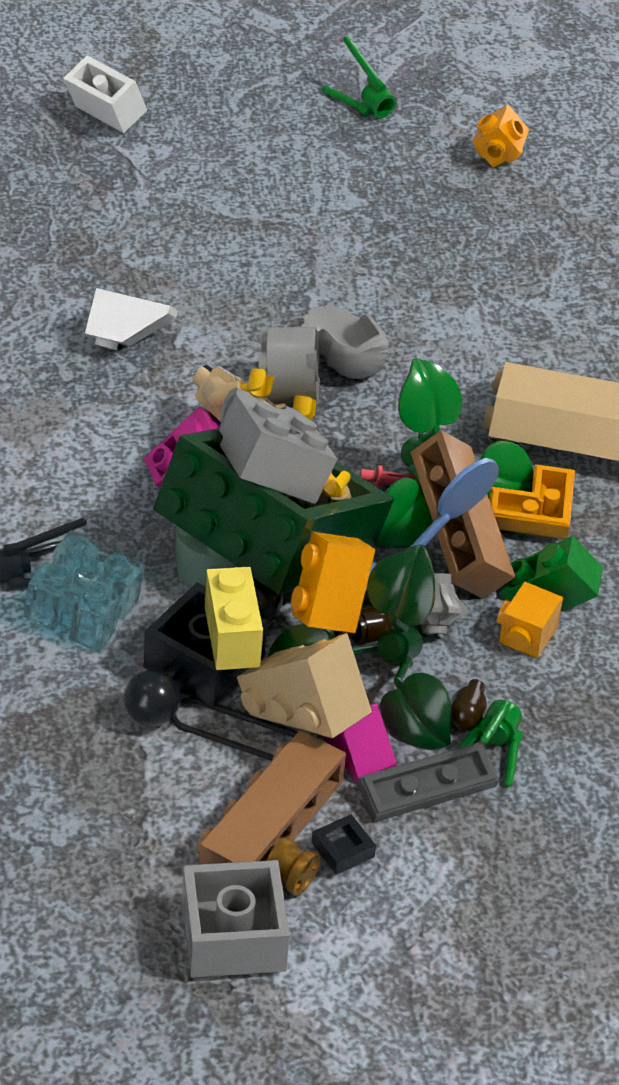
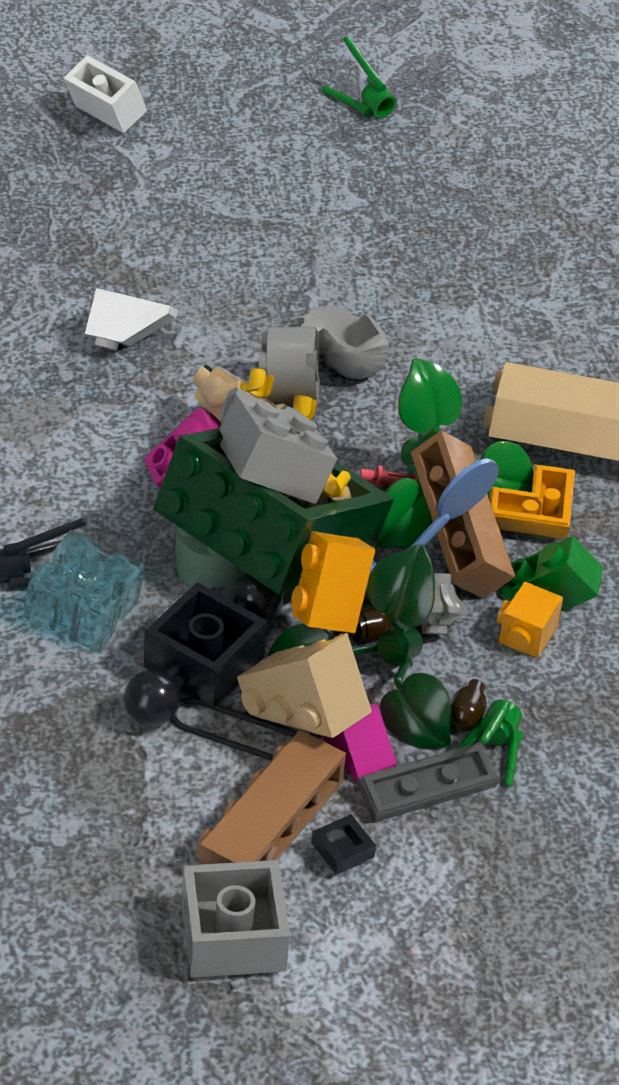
(233, 618): light yellow brick -> none
(295, 865): pearl gold wheel -> none
(500, 136): light orange brick -> none

